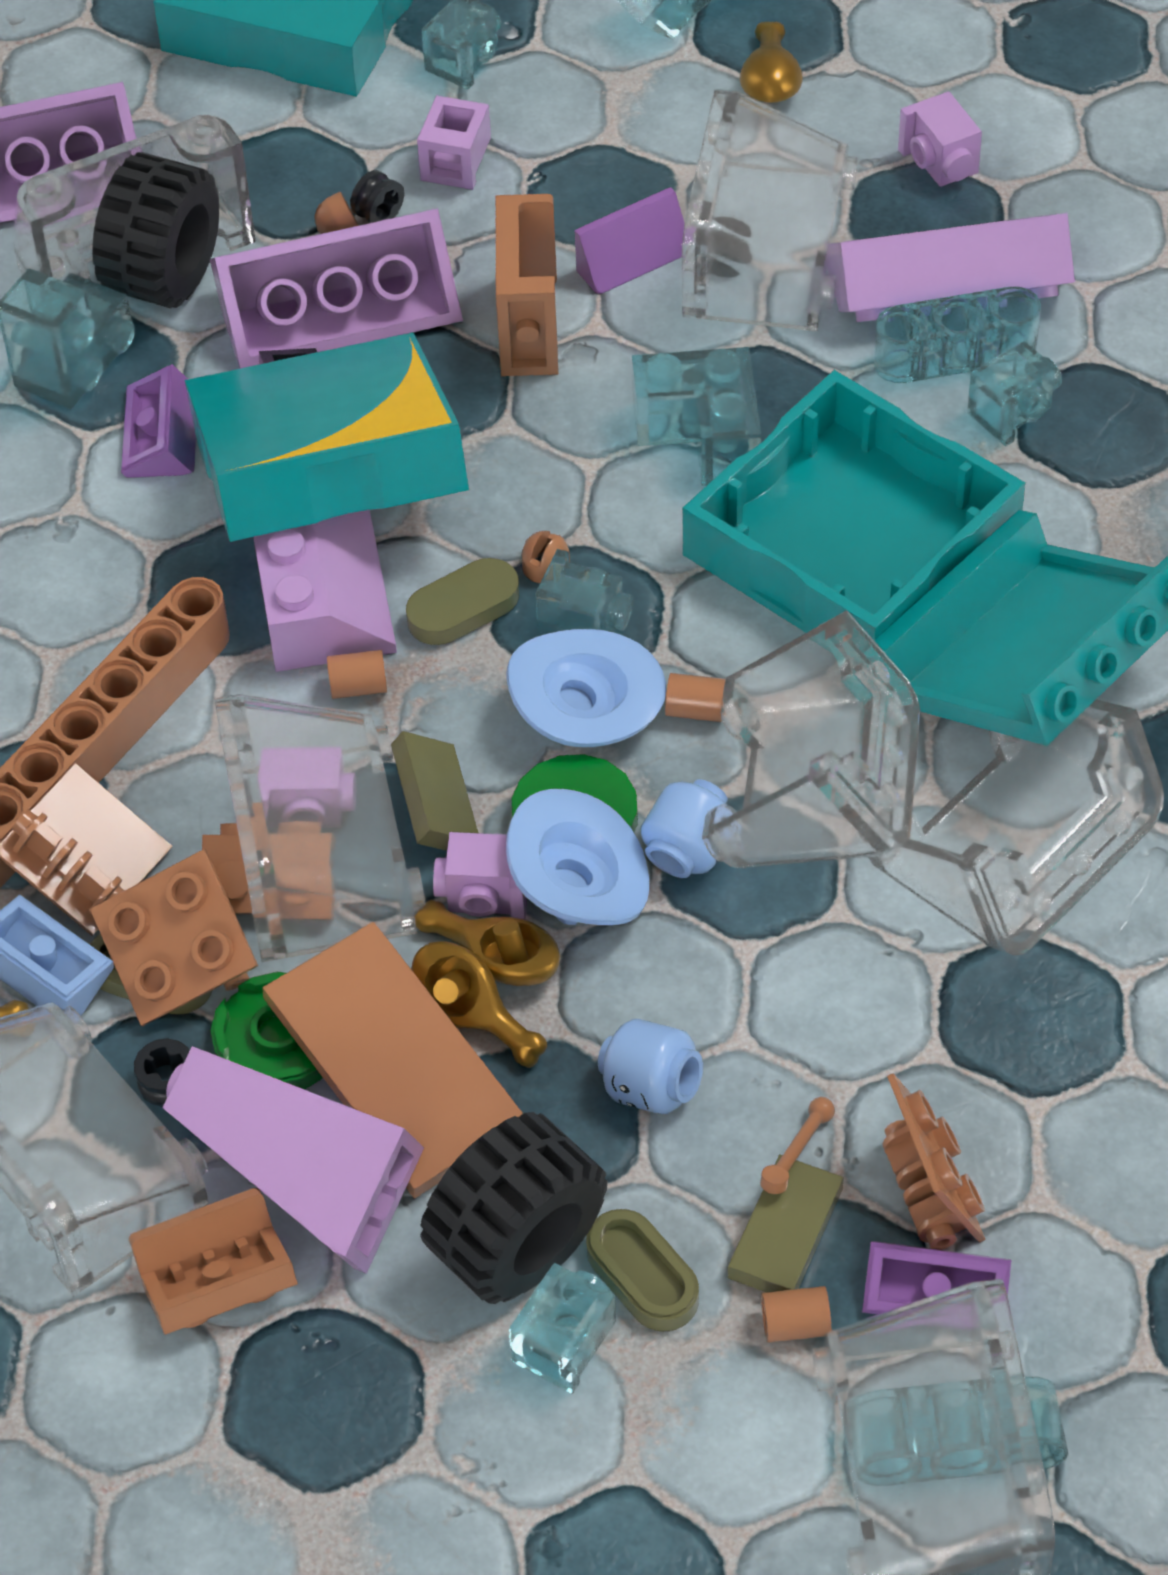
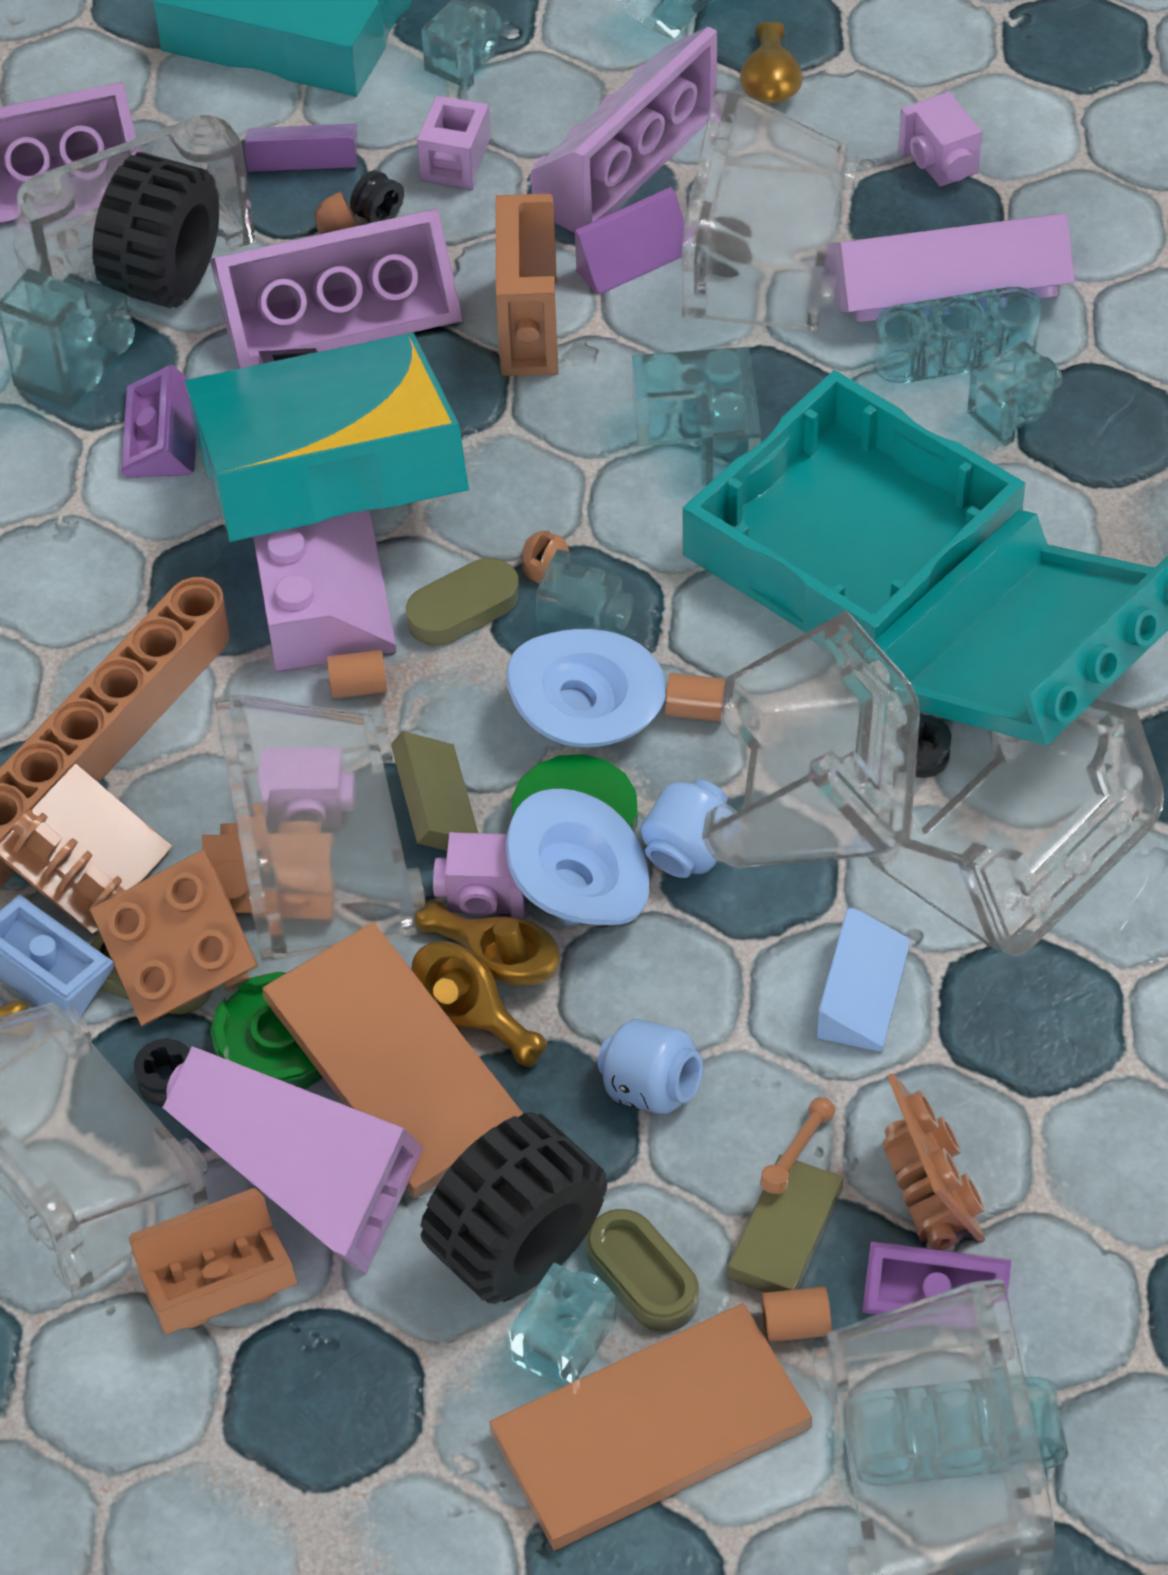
(301, 147): none -> medium lavender slope
(631, 133): none -> lavender slope
(649, 1425): none -> nougat tile
(862, 982): none -> light blue slope
(938, 733): none -> black bush

